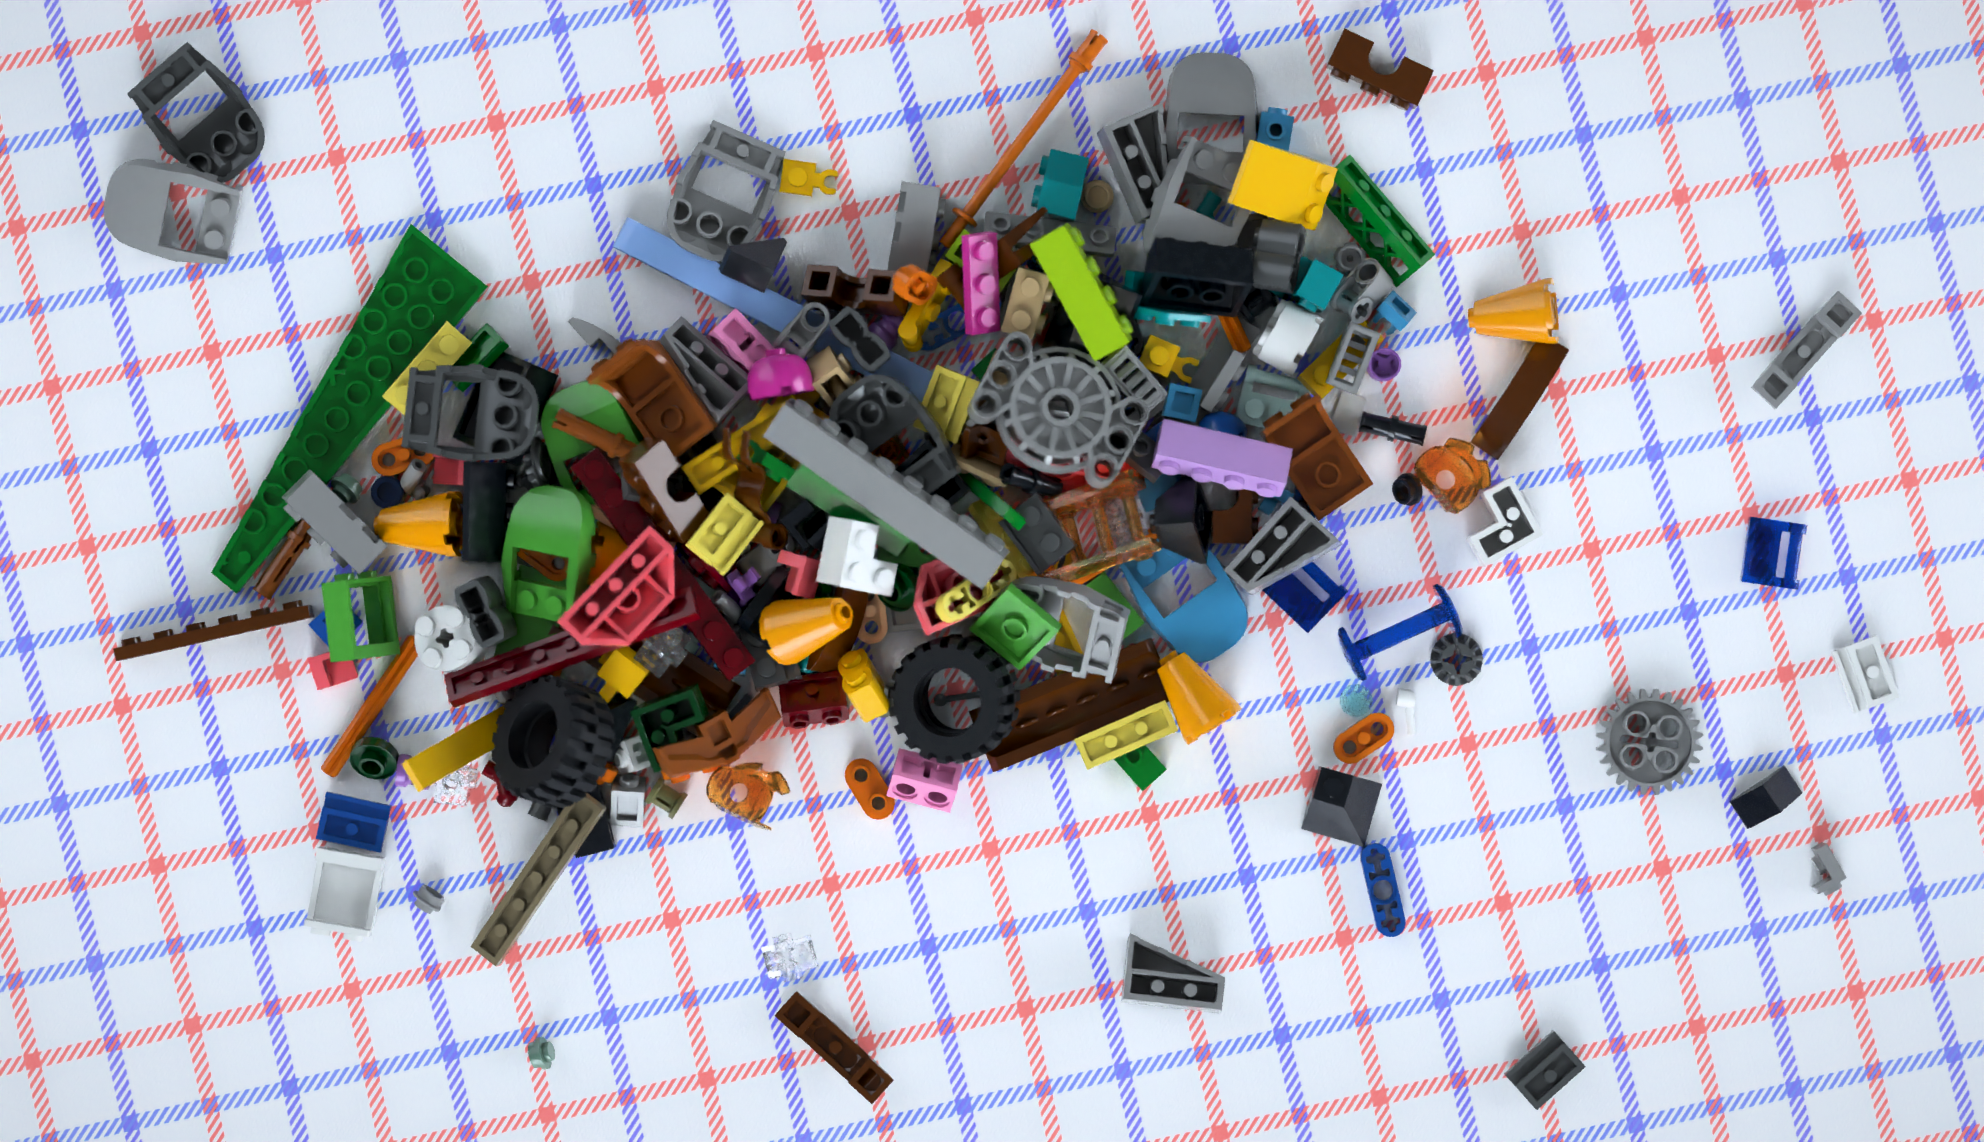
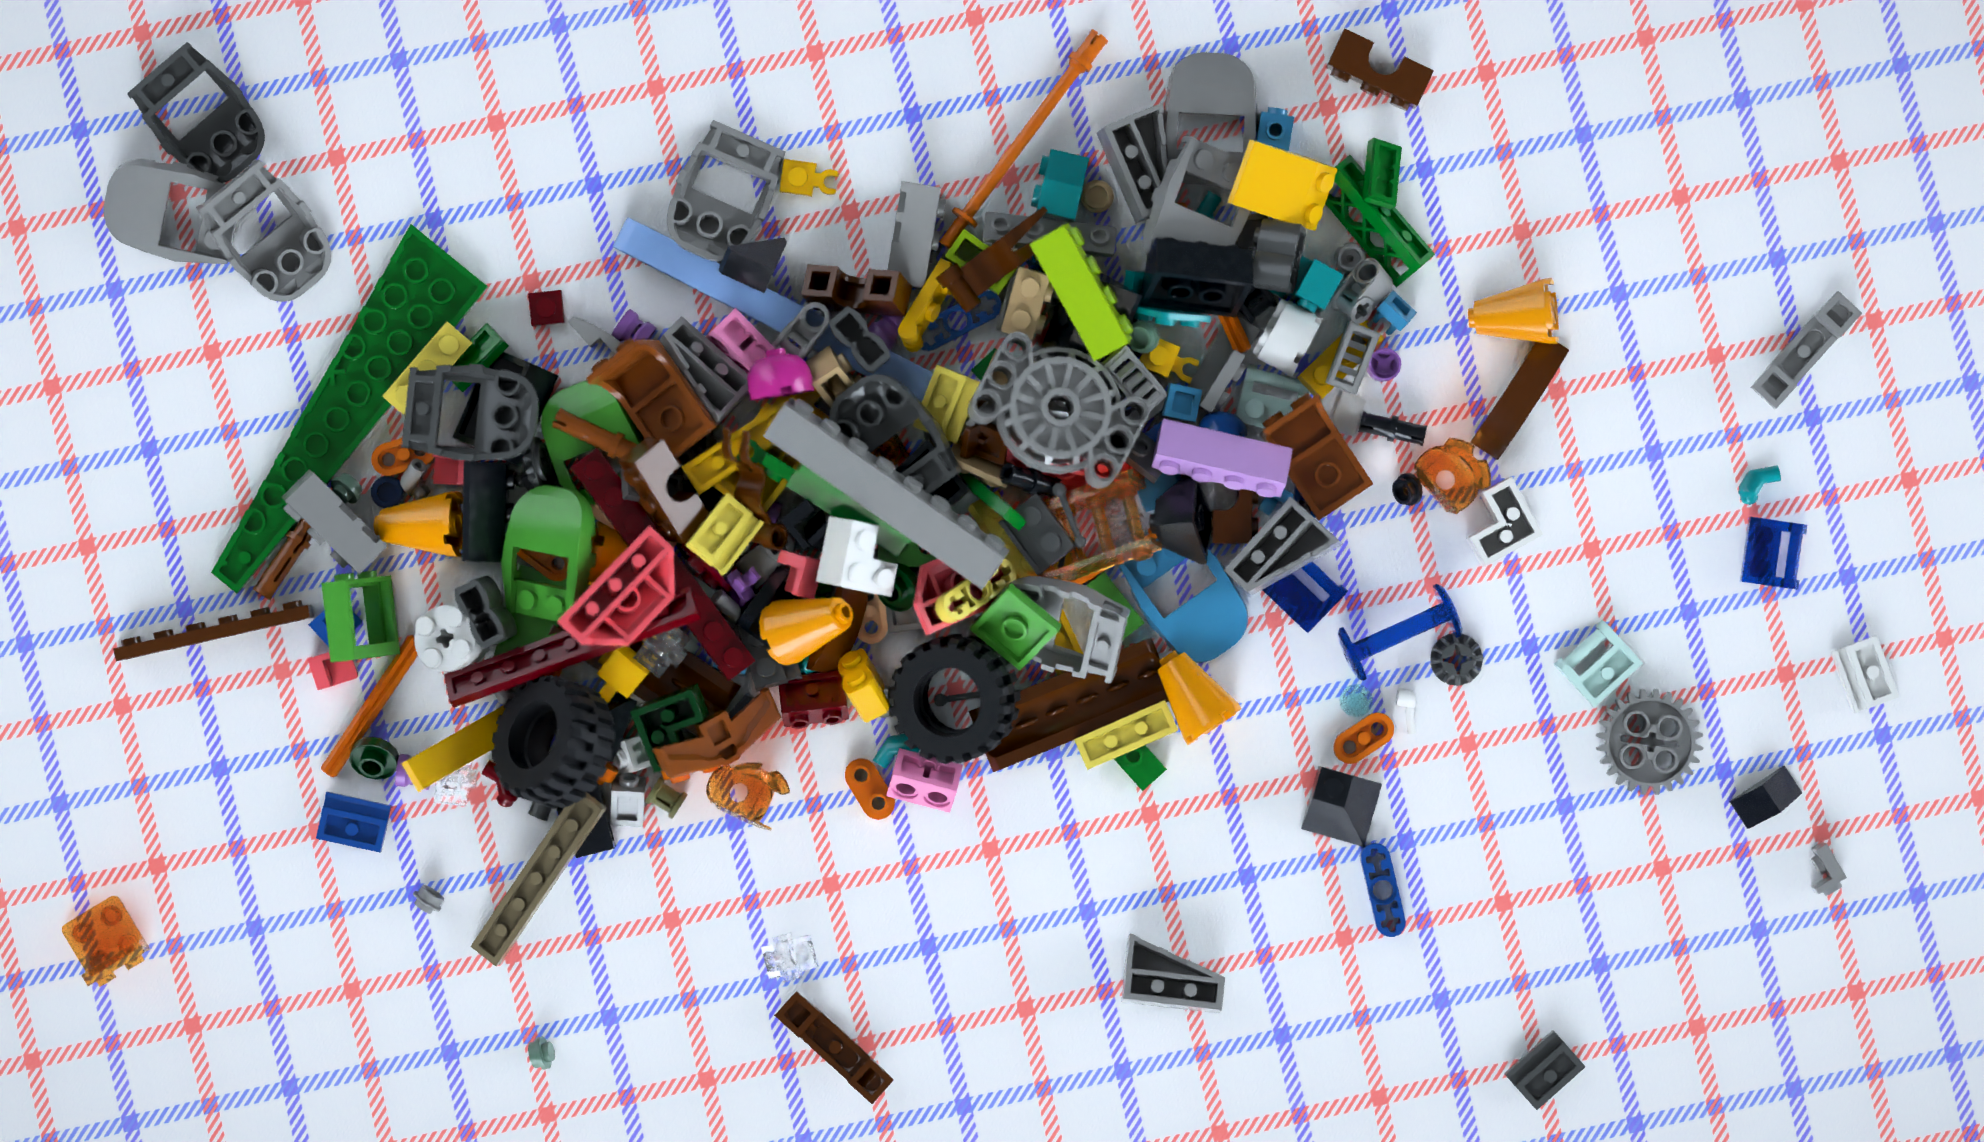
(105, 941): none -> clear orange bracket
(288, 257): none -> light grey slope
(344, 893): white panel -> none
(546, 308): none -> dark red plate
(628, 326): none -> medium lavender wheel
(890, 749): none -> teal arm
(914, 284): orange plate -> none
(981, 283): dark pink plate -> none
(1060, 490): none -> dark grey hinge
(1145, 337): none -> sand green plate
(1381, 173): none -> green plate
(1606, 672): none -> light aqua plate
(1754, 480): none -> teal arm

